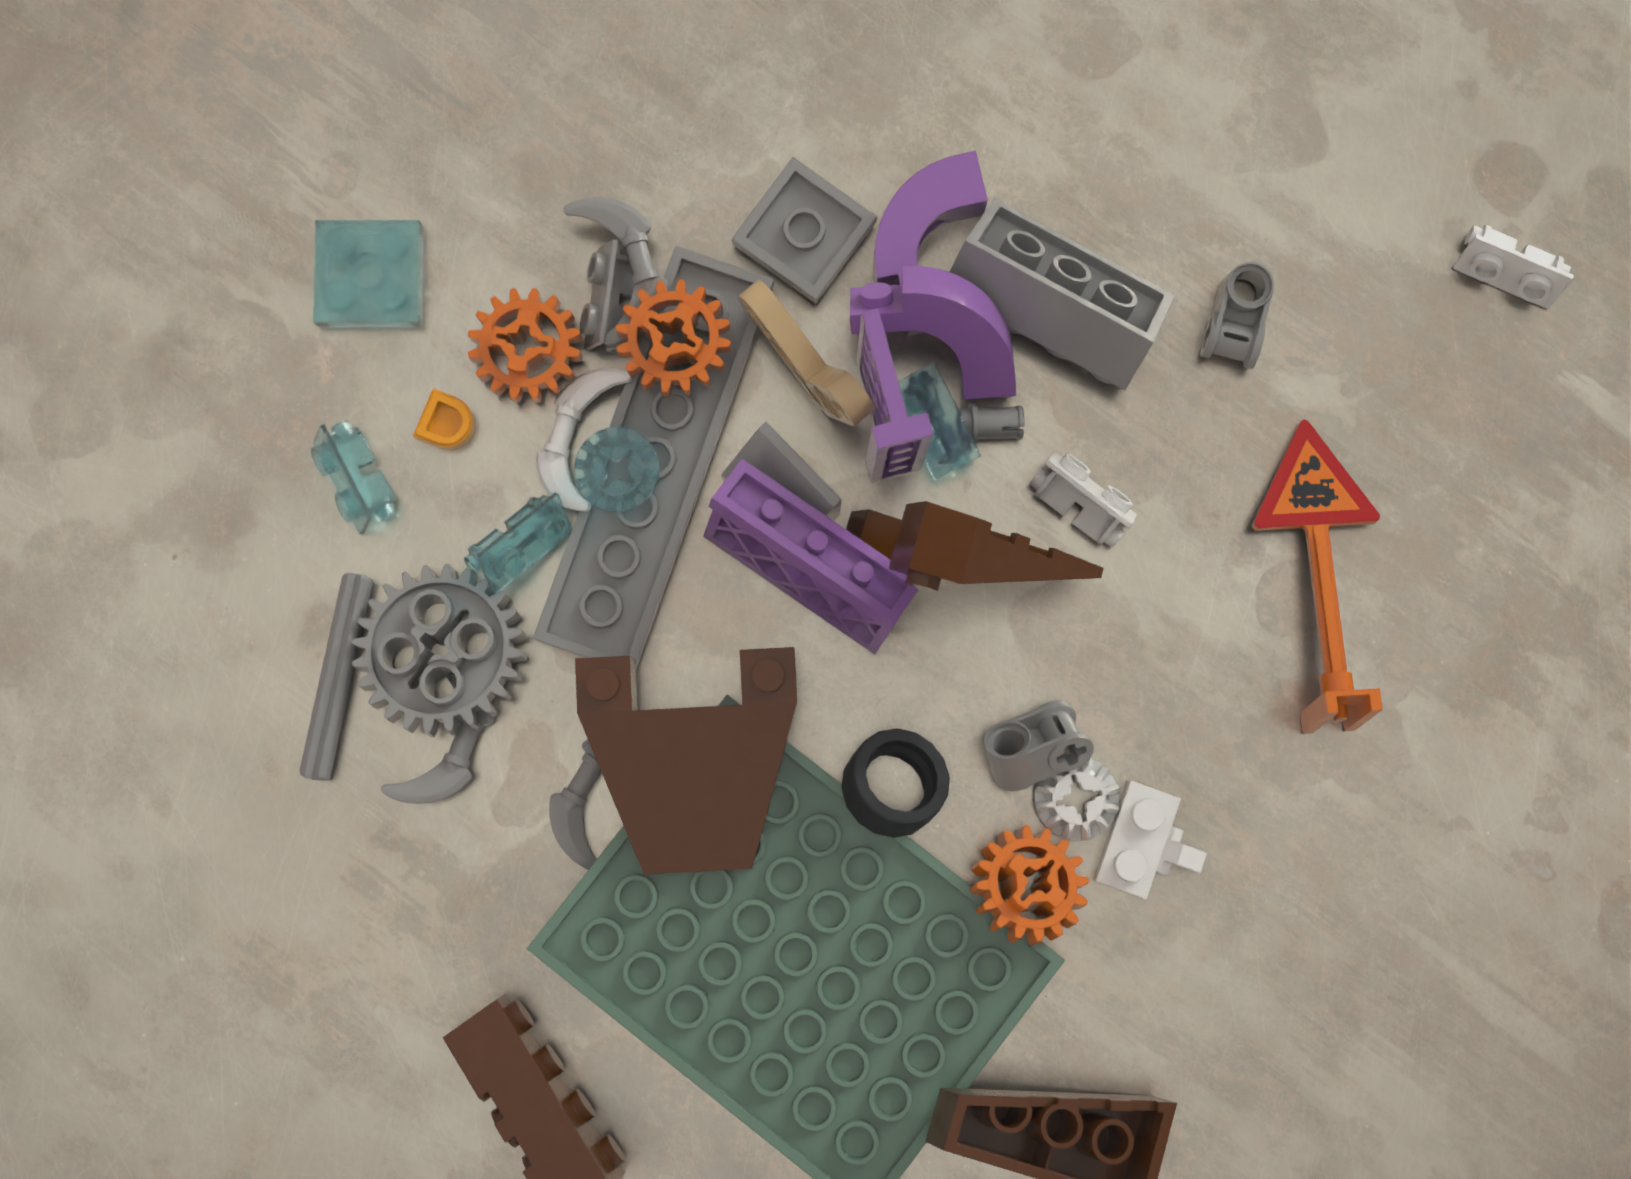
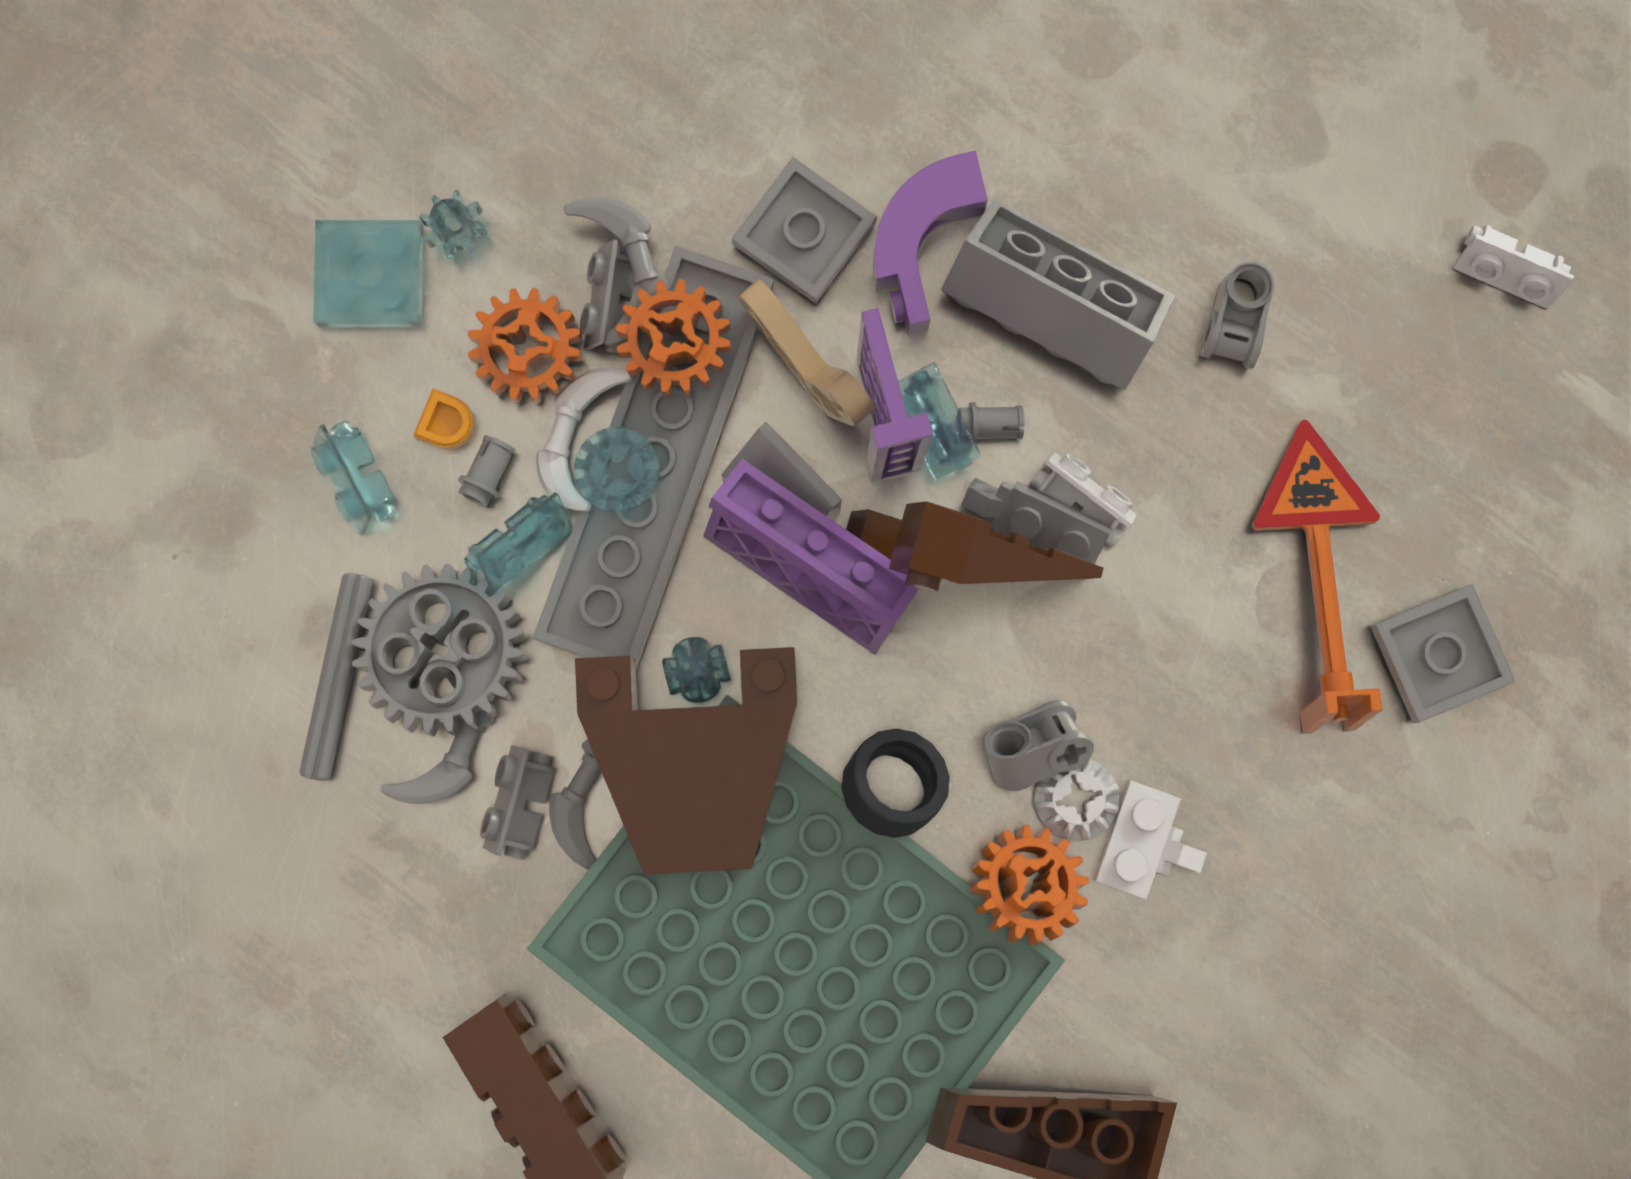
(453, 208): none -> clear light blue gear
(486, 471): none -> light grey pin
(508, 821): none -> light grey hinge
(696, 669): none -> clear light blue gear
(953, 312): medium lavender arch -> none
(1037, 517): none -> light grey hinge
(1443, 654): none -> light grey plate

